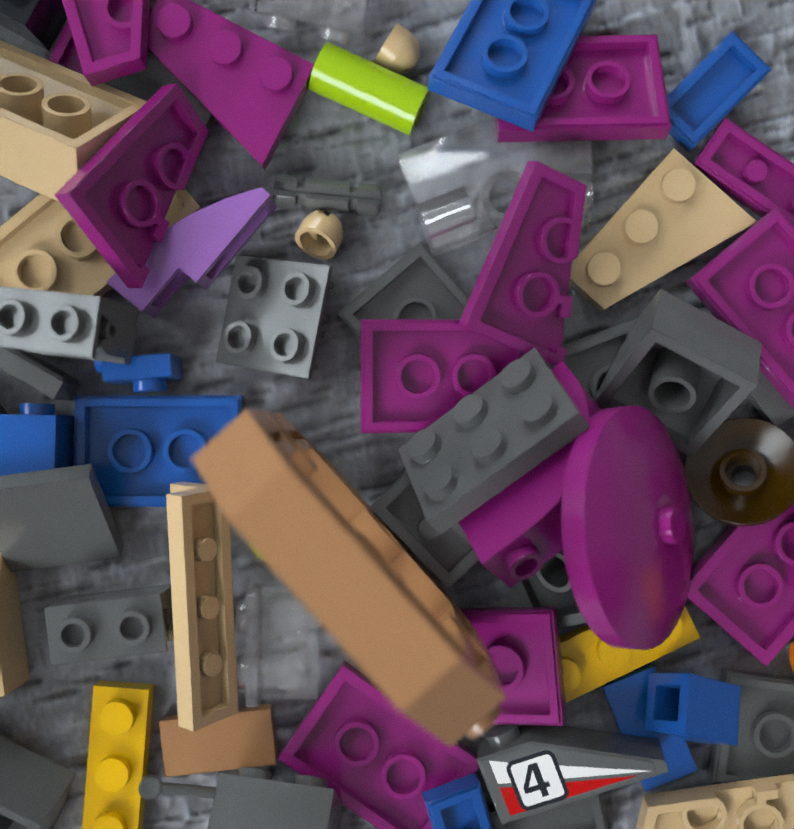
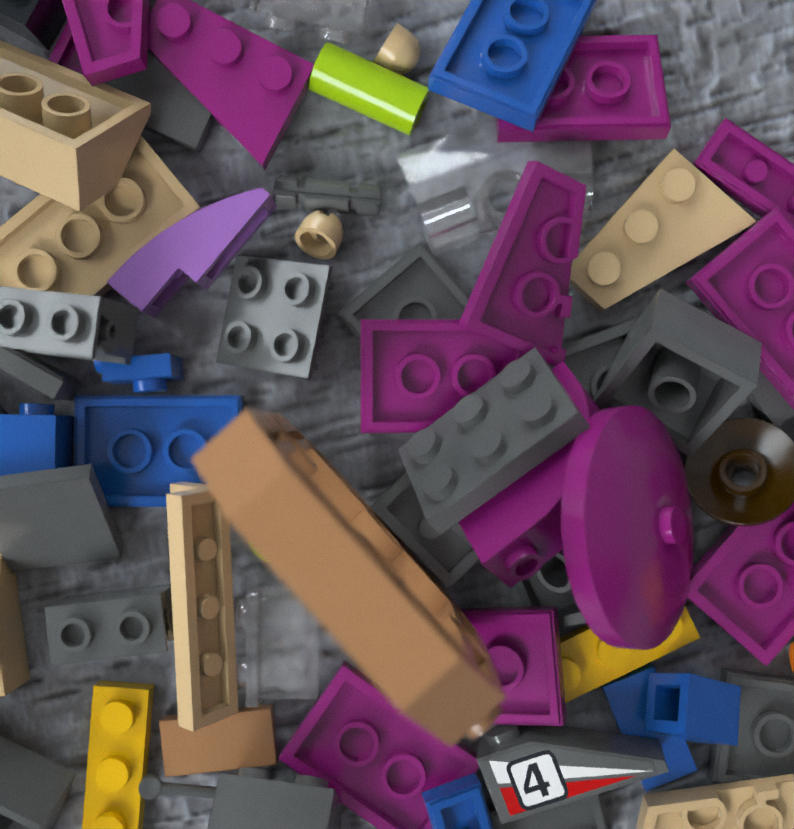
(132, 179): magenta wing -> none
(713, 90): blue tile -> none

